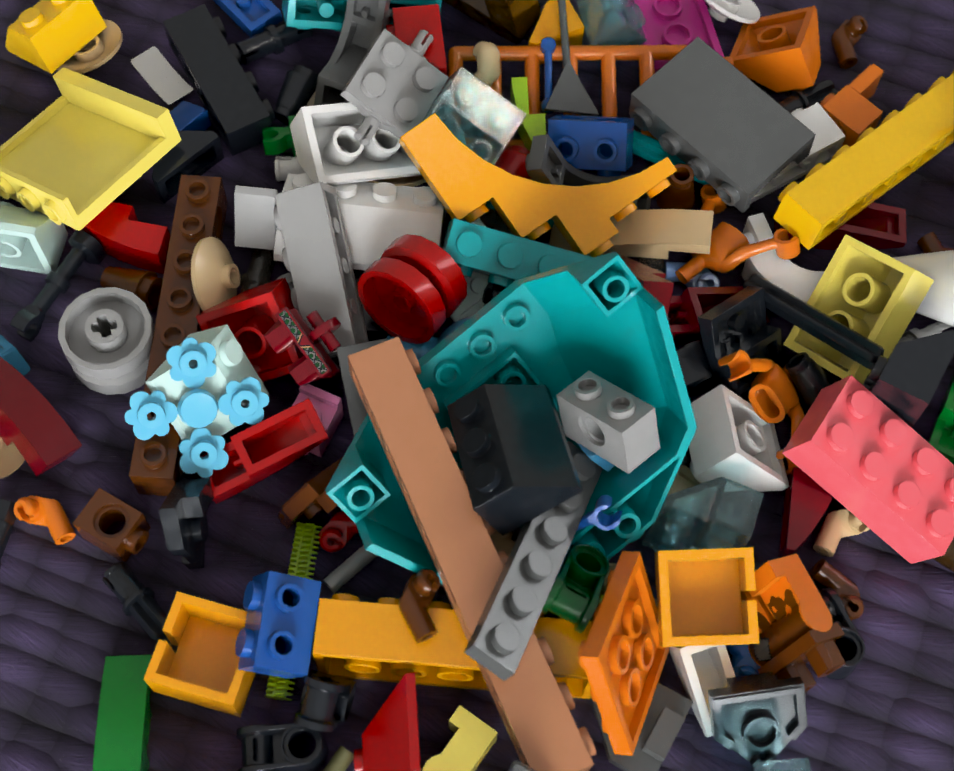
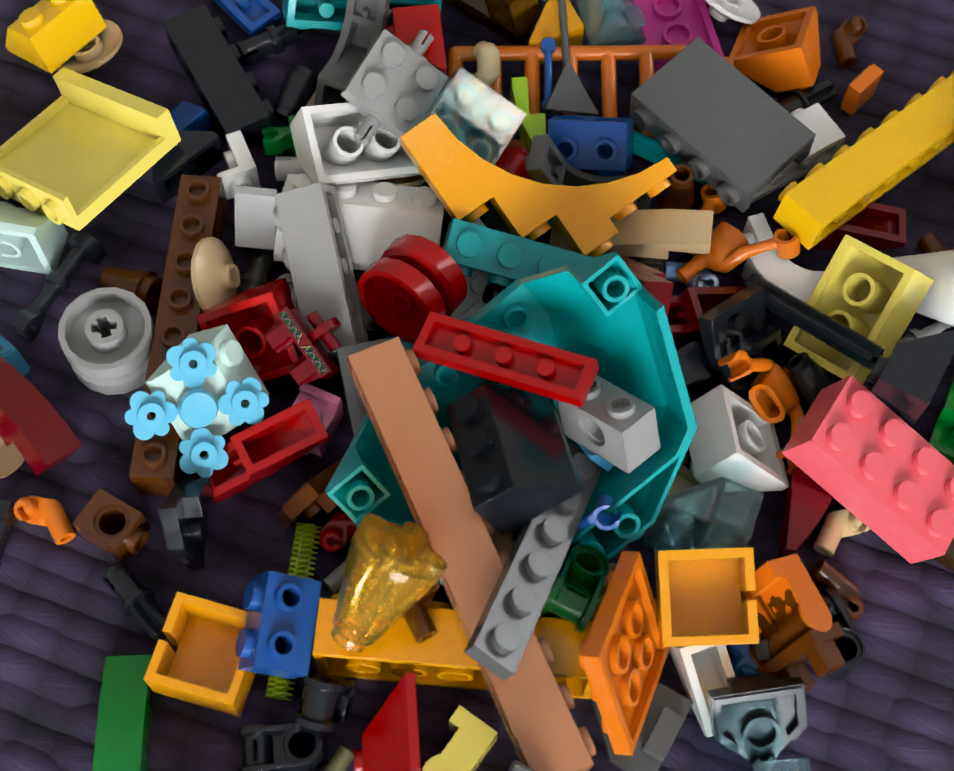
(128, 239): red slope -> none
(161, 75): white sticker -> none
(240, 165): none -> white bracket
(382, 580): none -> clear yellow cone
(506, 359): none -> red plate
(851, 113): orange brick -> none

